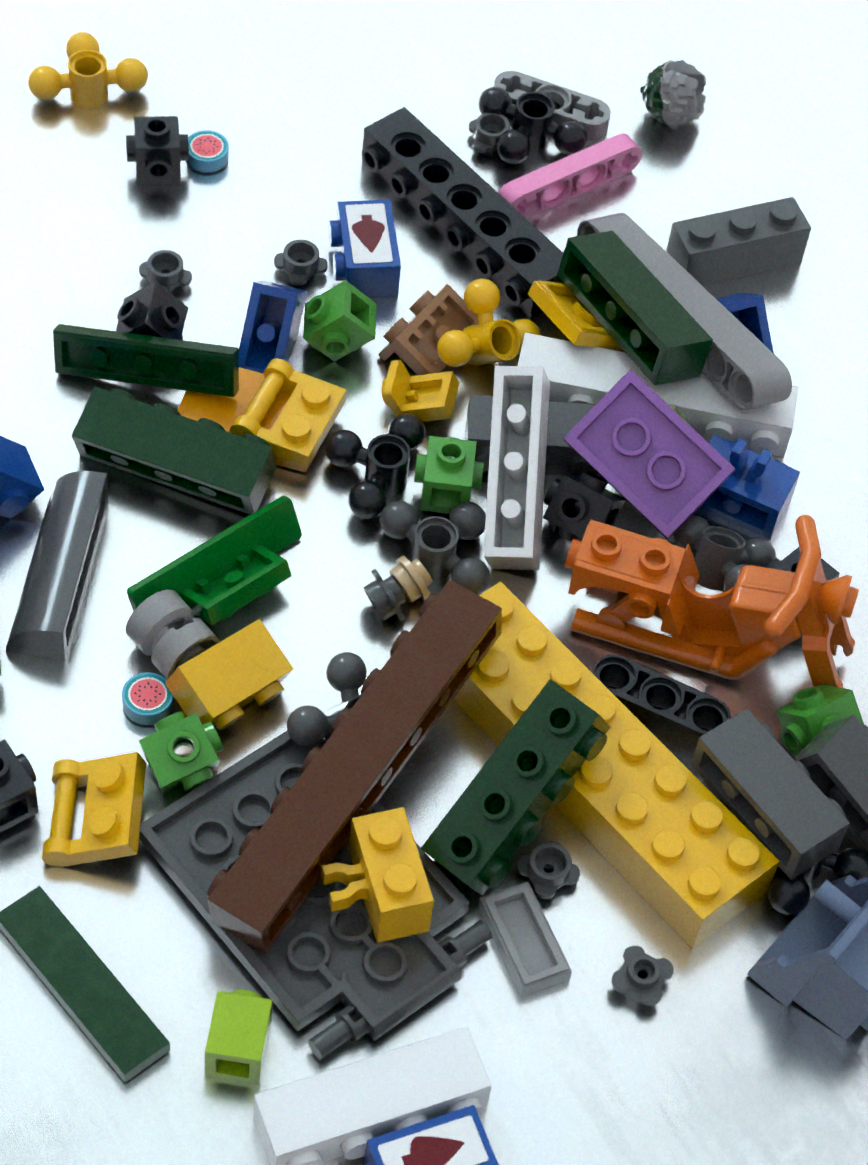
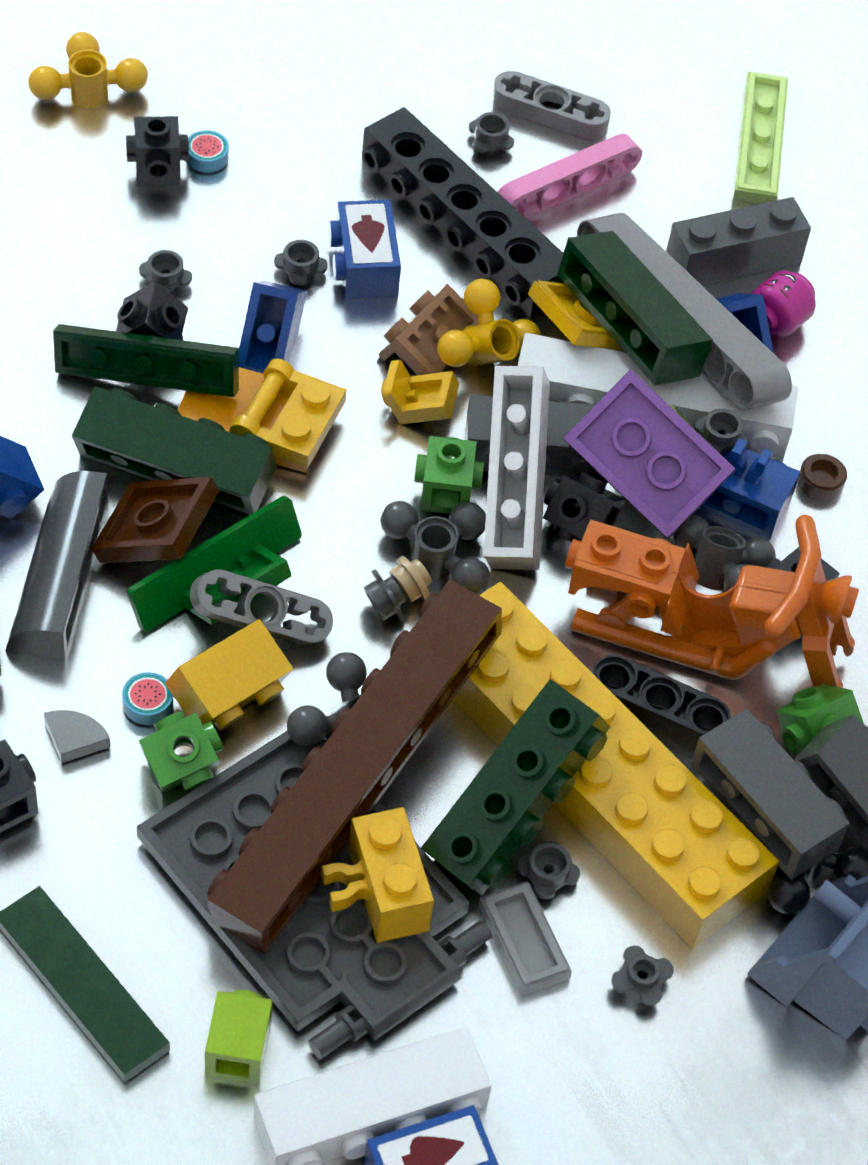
(75, 734): none -> light grey tile
(110, 809): yellow plate -> none
(155, 520): none -> reddish brown plate
(168, 631): light grey wheel -> none
(231, 585): none -> light grey beam
(339, 321): bright green brick -> none
(384, 459): black piece -> none
(531, 125): black piece -> none
(674, 93): light grey piece -> none
(721, 429): none -> dark grey plate
(760, 138): none -> yellowish green tile
(787, 301): none -> dark pink head
(822, 477): none -> reddish brown tile

